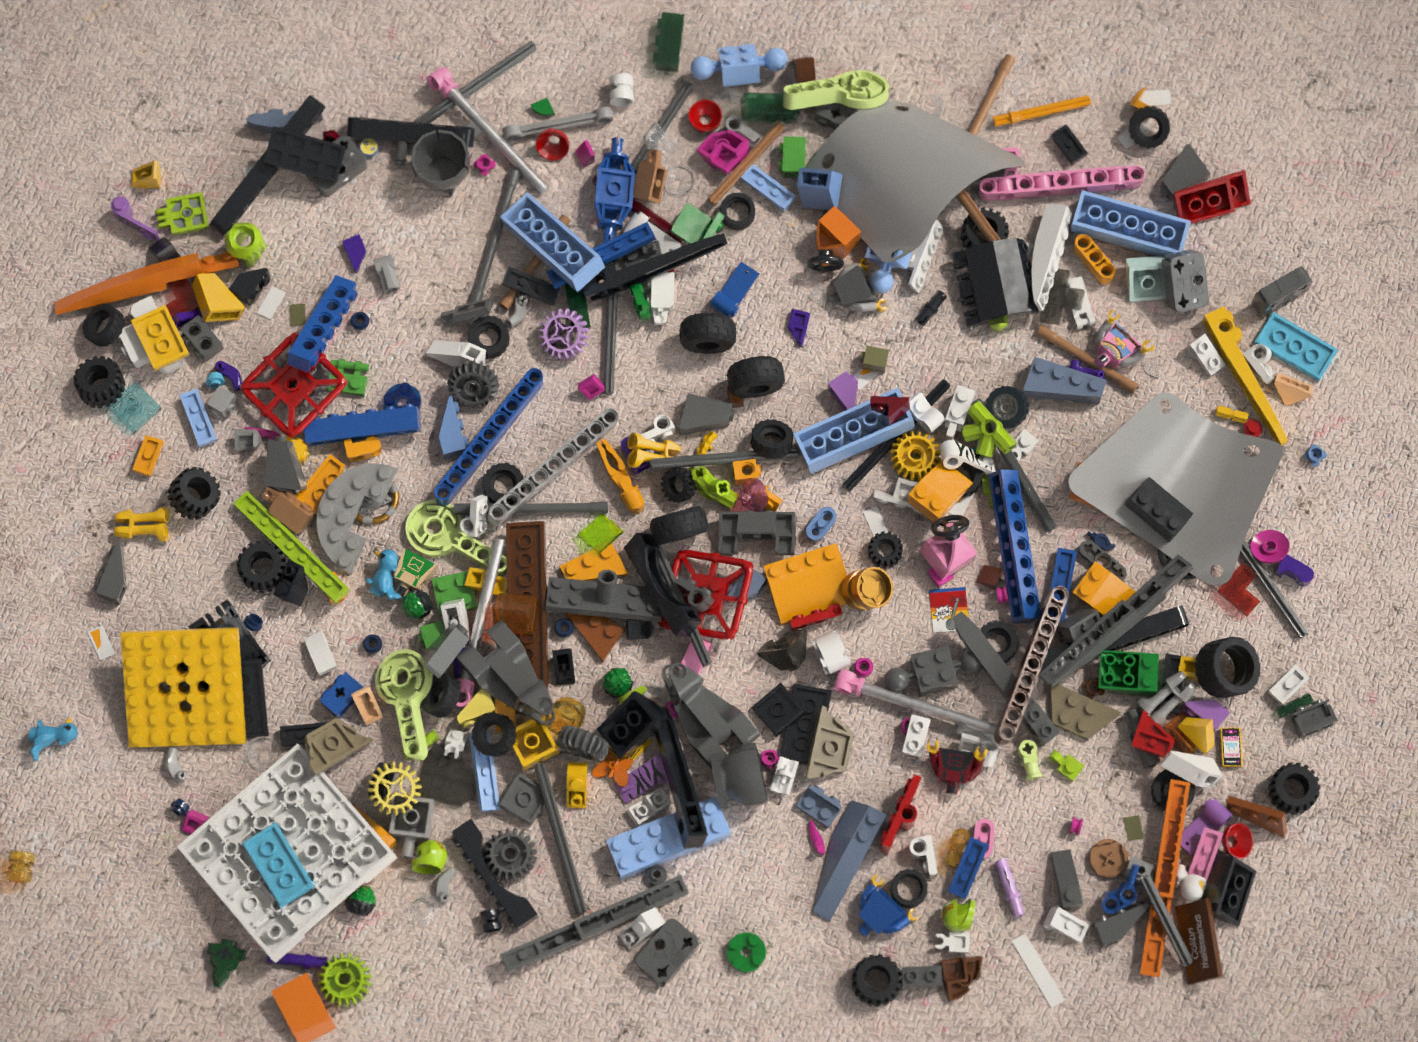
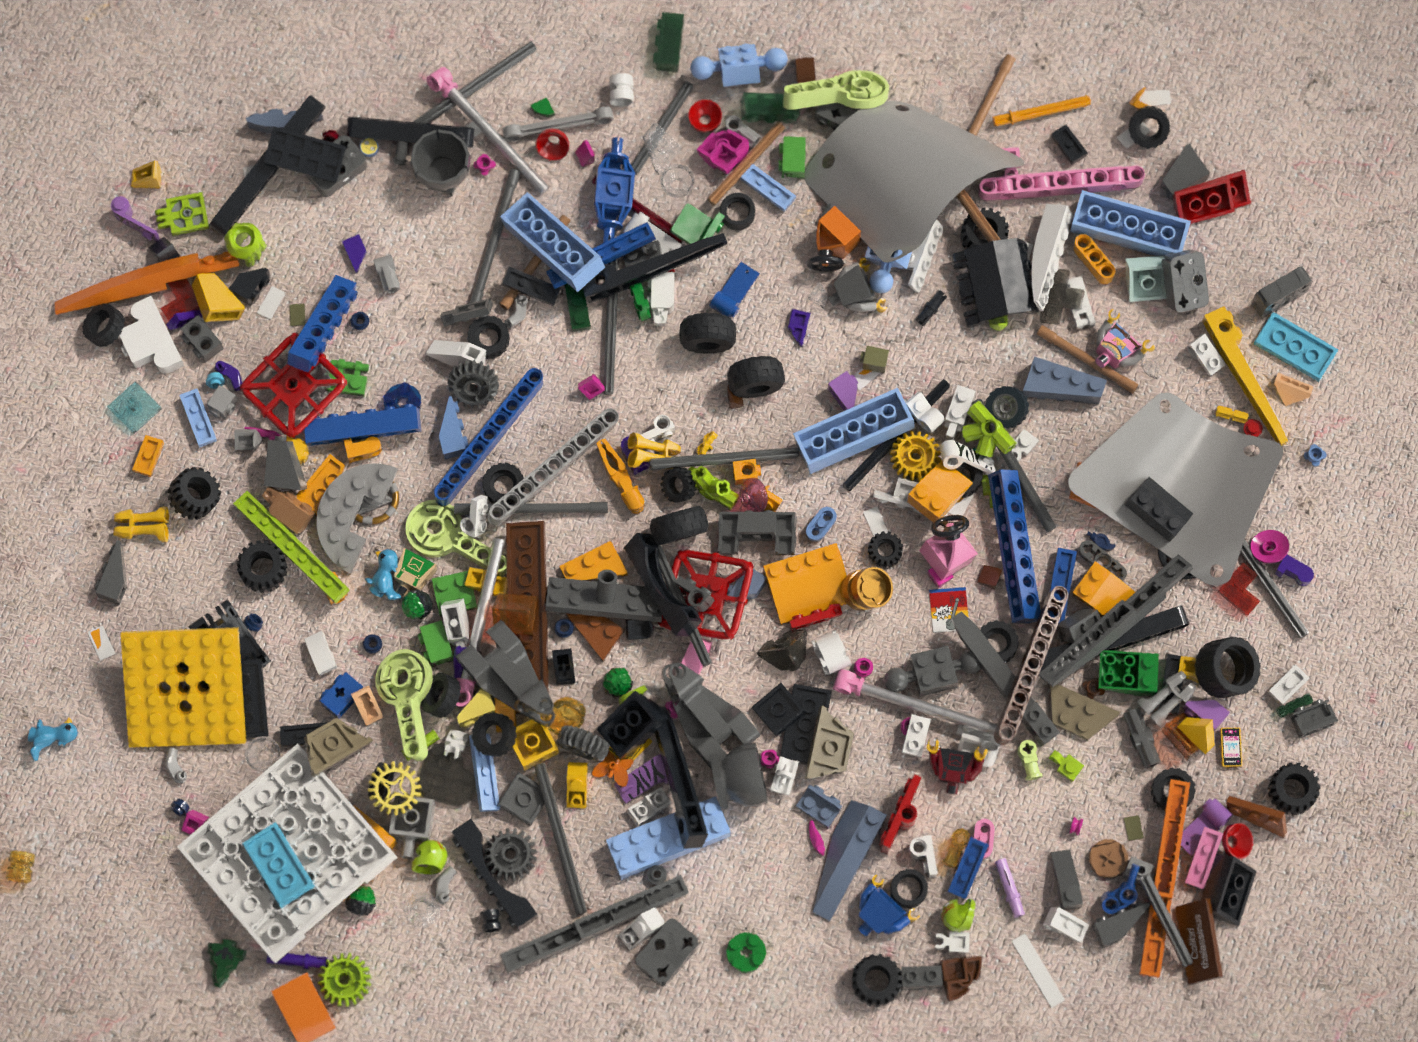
(94, 370): black tyre -> none
(160, 337): yellow plate -> none
(292, 584): black slope -> none
(445, 649): slope -> none
(571, 330): lavender gear -> none
(600, 533): clear neon green piece -> none
(650, 178): medium nougat hinge -> none
(705, 414): dark grey slope -> none
(772, 428): black tyre -> none
(819, 188): medium blue slope -> none
(895, 405): dark red slope -> none
(1002, 595): dark pink bush -> none
(1075, 364): dark purple arm -> none
(1151, 737): red wing -> none
(1191, 885): white piece -> none
(1193, 768): white slope -> none
(1258, 364): white plate -> none

